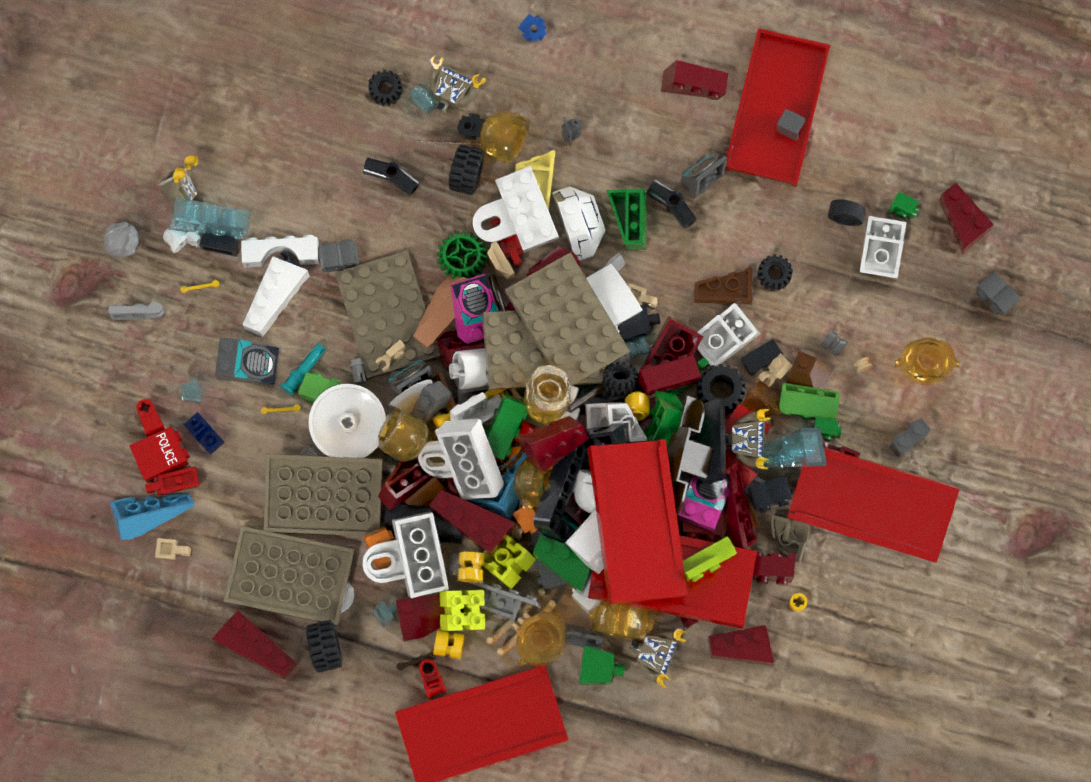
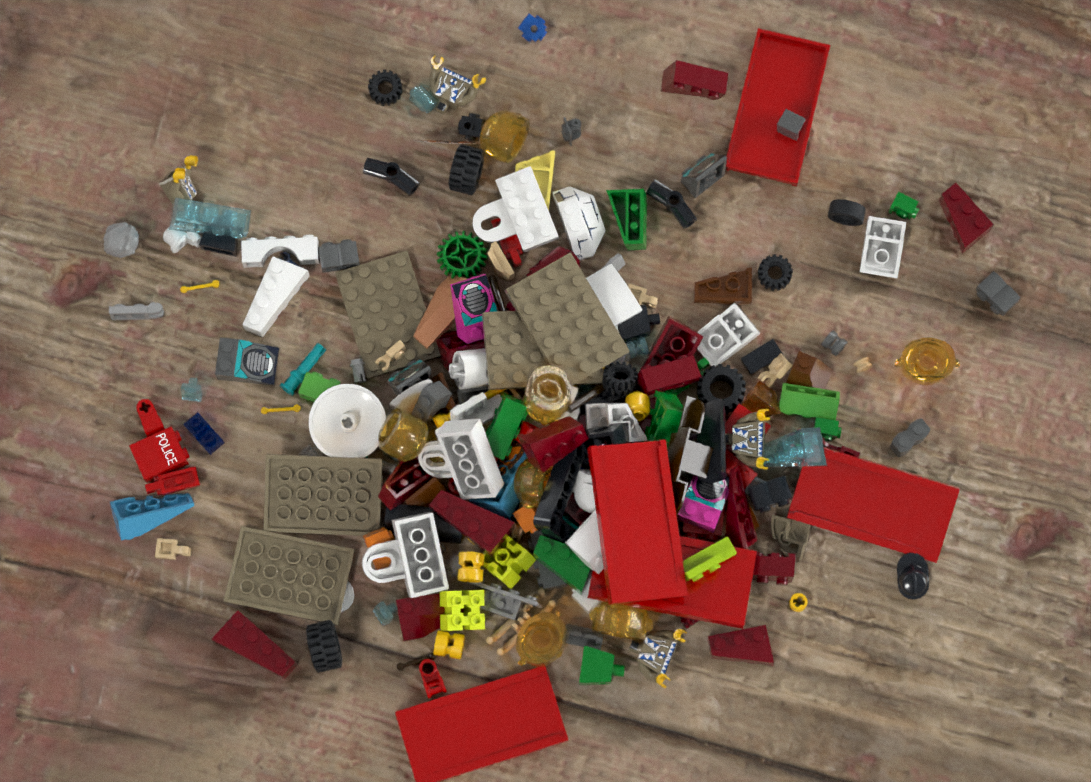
(912, 576): none -> black piece

